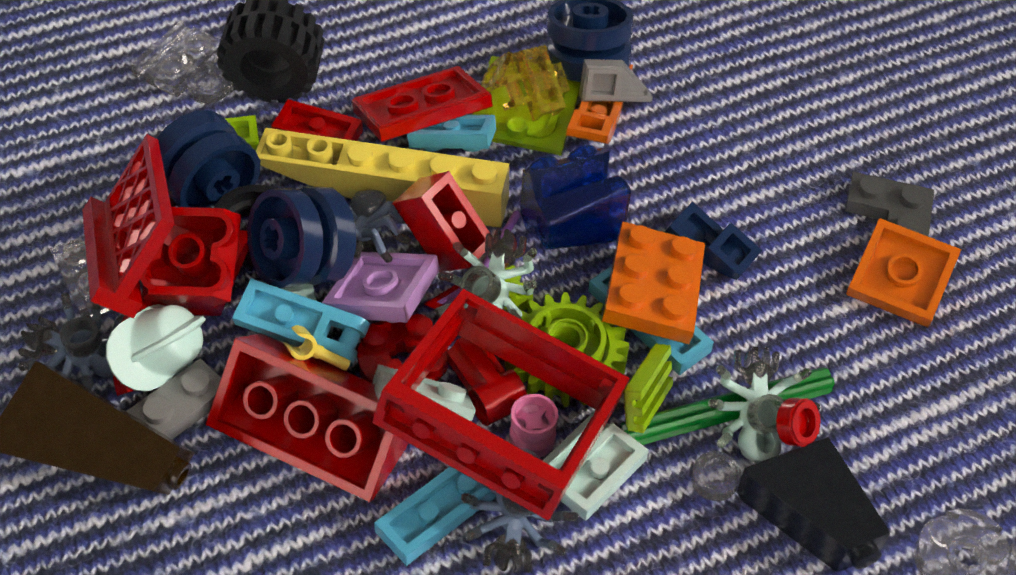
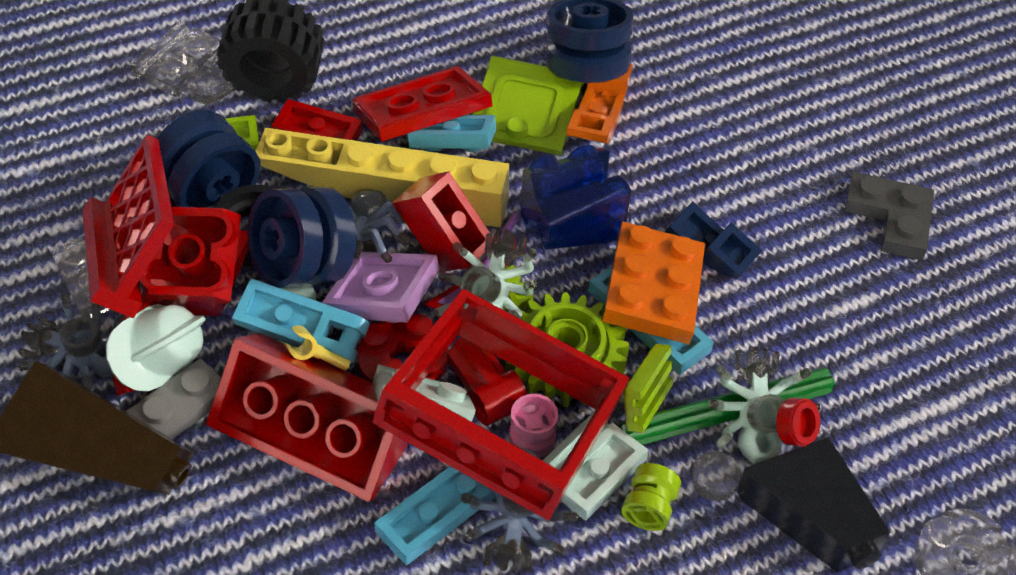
(536, 74): clear yellow piece -> none
(611, 82): light grey tile -> none
(651, 496): none -> lime wheel
(903, 272): orange tile -> none

